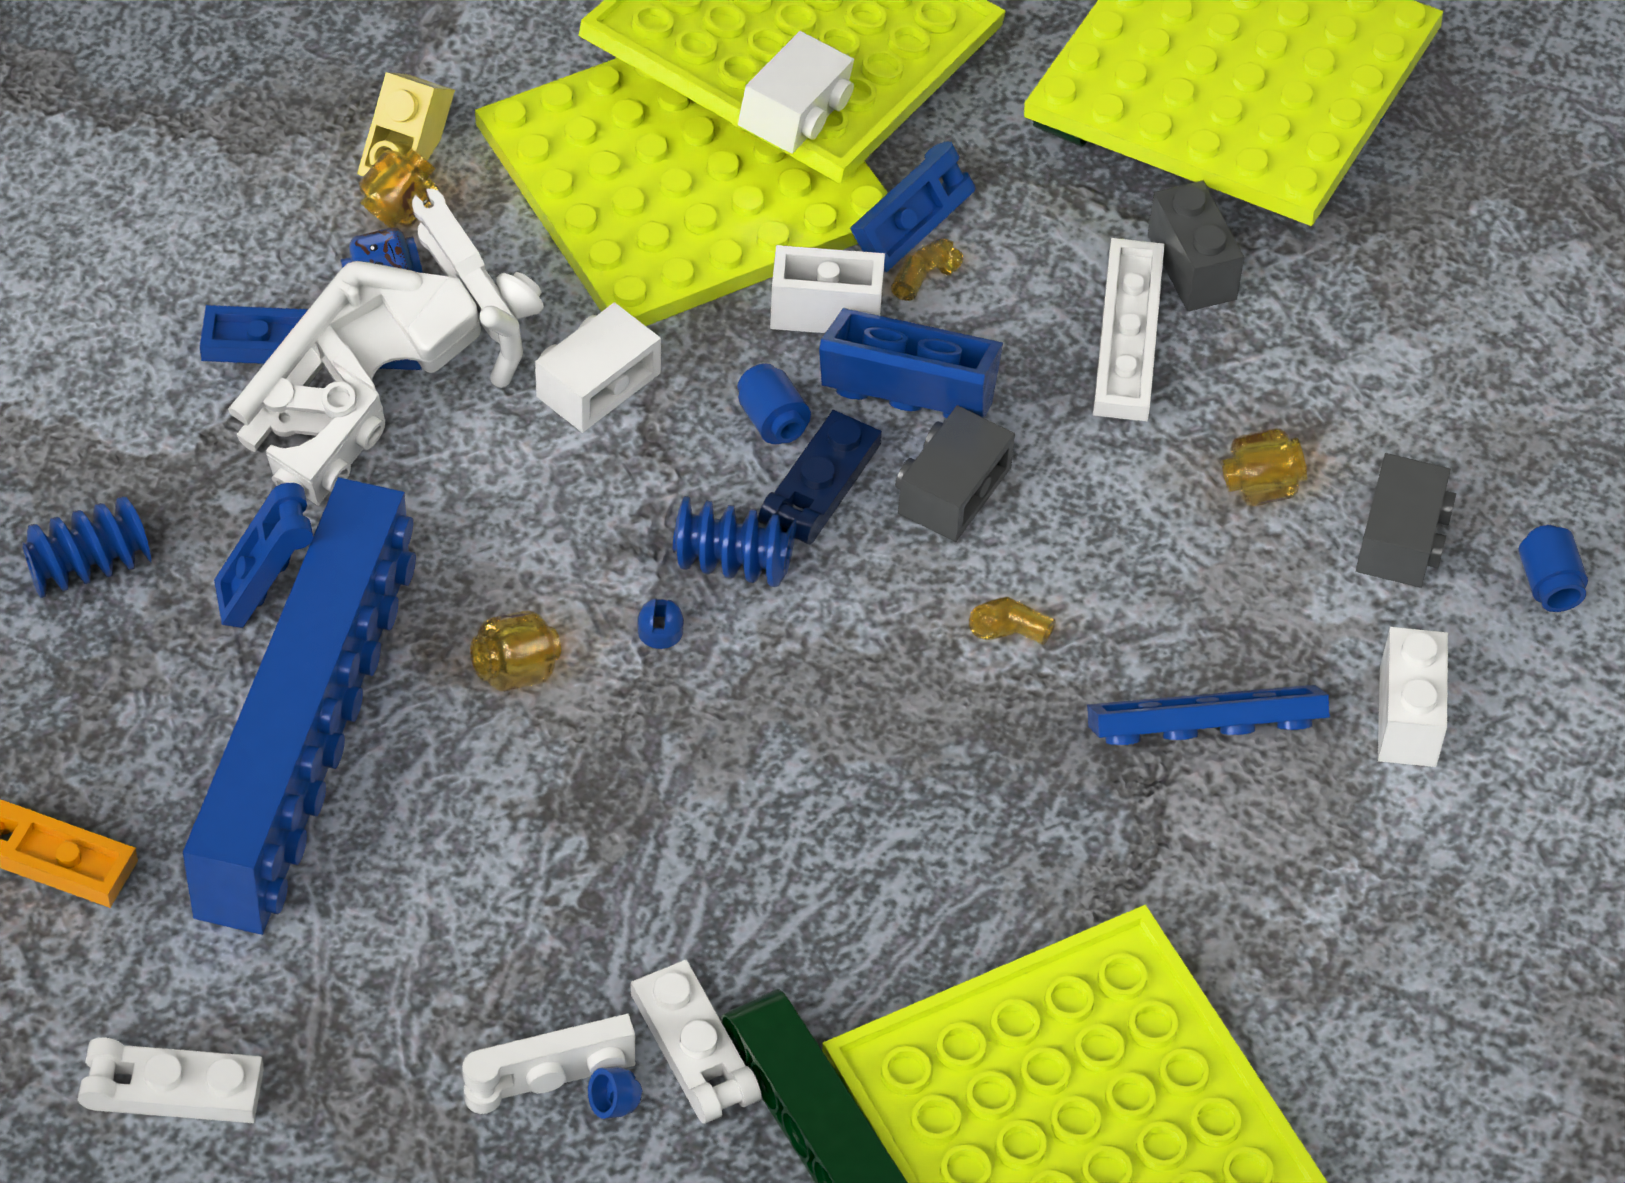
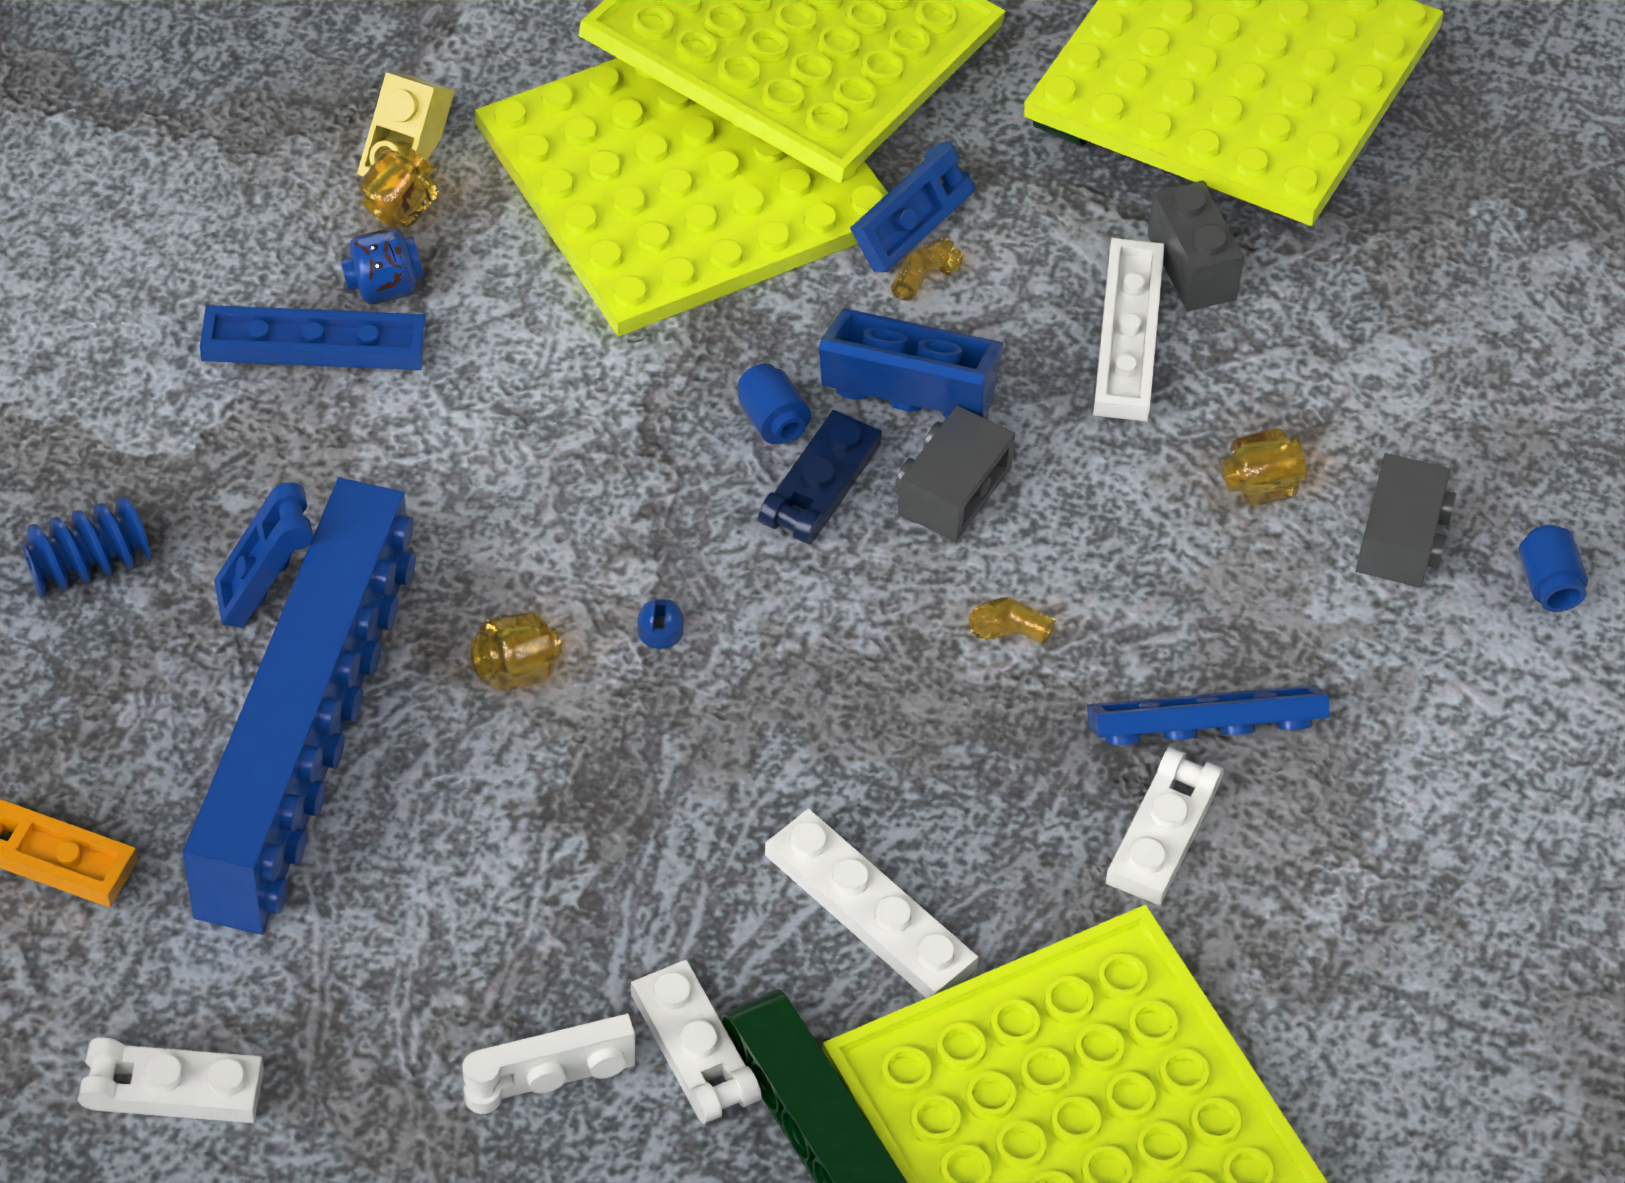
(365, 321): white piece -> none
(597, 366): white brick -> none
(613, 1092): blue hinge -> none
(732, 543): blue piece -> none
(796, 92): white brick -> none
(817, 283): white brick -> none
(870, 905): none -> white plate
(1163, 827): none -> white plate
(1413, 697): white brick -> none

